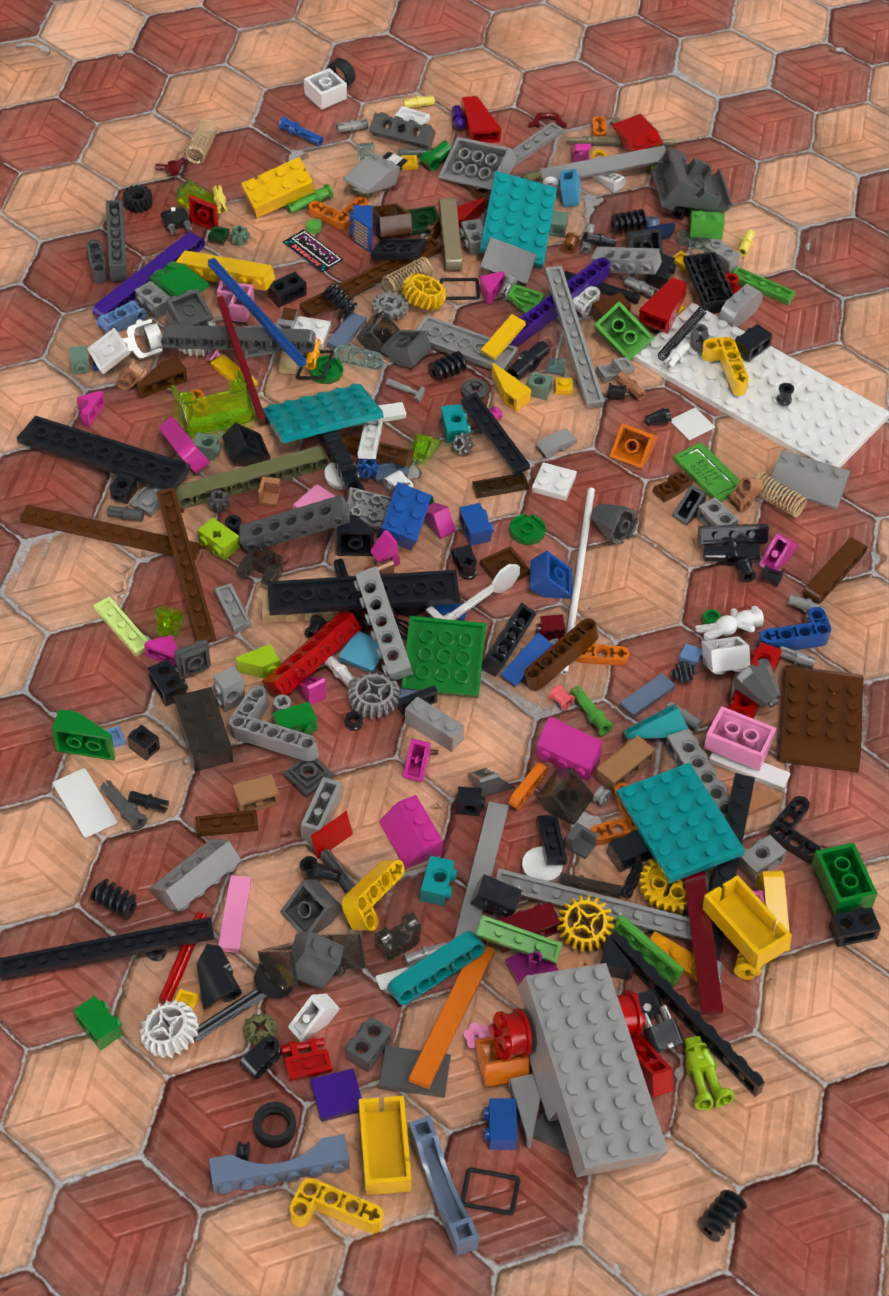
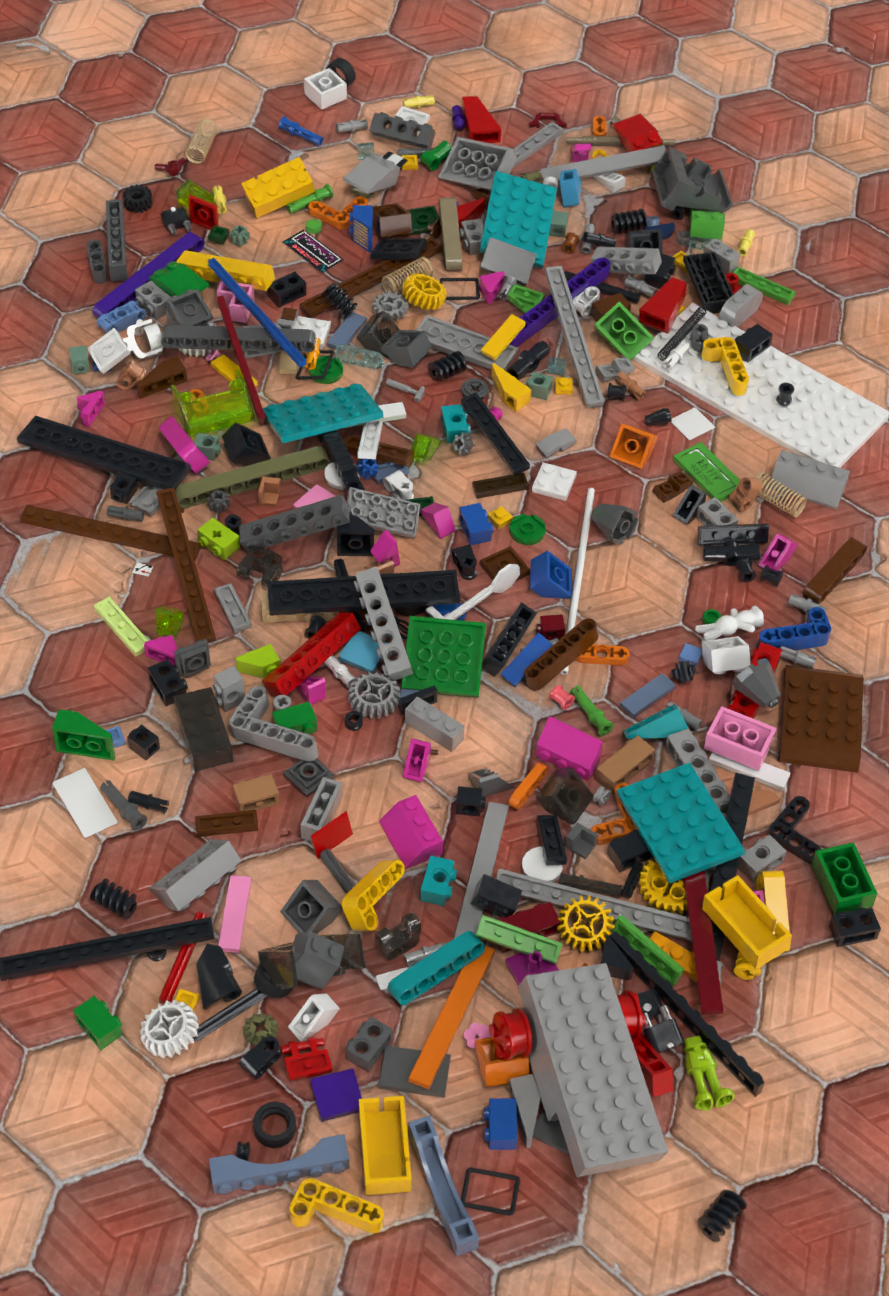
(142, 569): none -> white sticker
(318, 870): black pin -> none
(405, 514): blue brick -> none
(500, 517): none -> yellow plate

